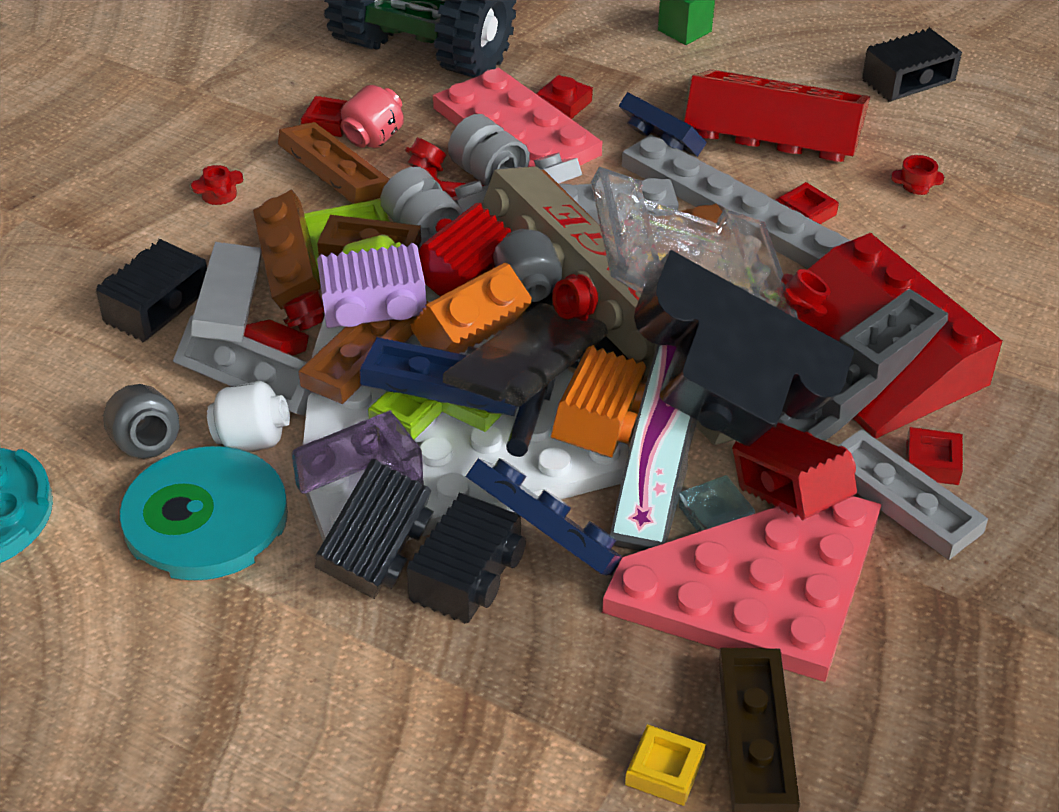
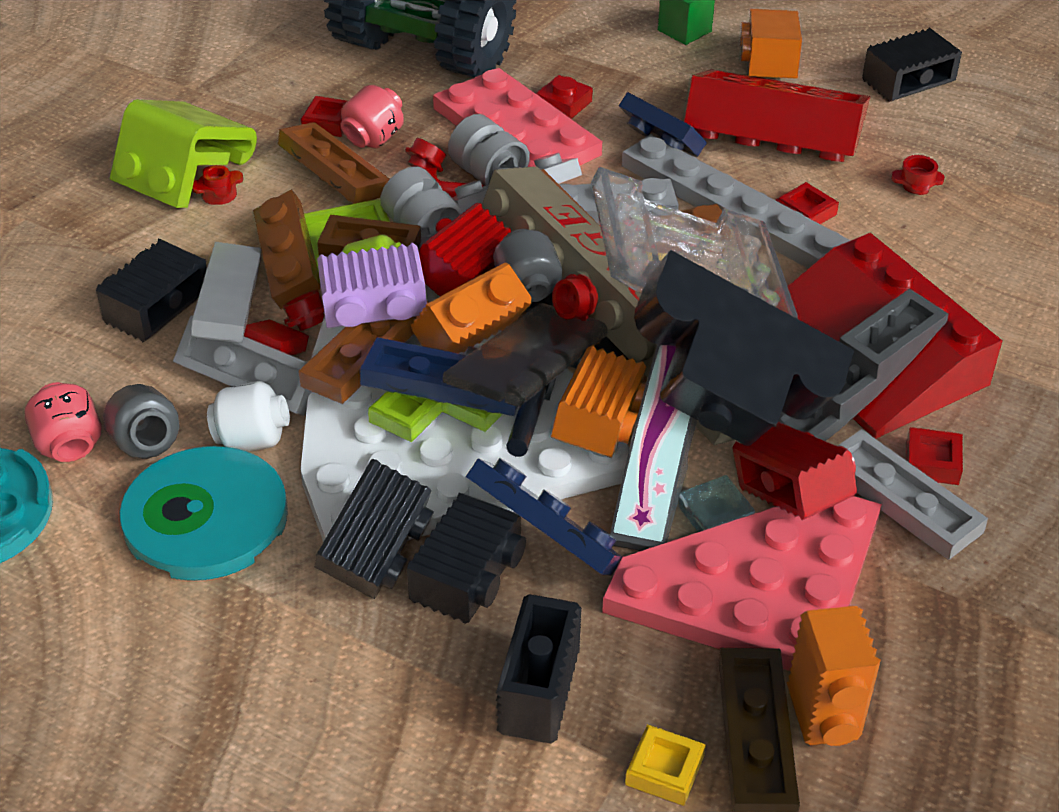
(63, 421): none -> coral head
(167, 141): none -> lime piece
(352, 450): clear purple bracket -> none
(539, 669): none -> black brick
(771, 43): none -> orange brick
(806, 292): red plate -> none
(832, 675): none -> orange brick

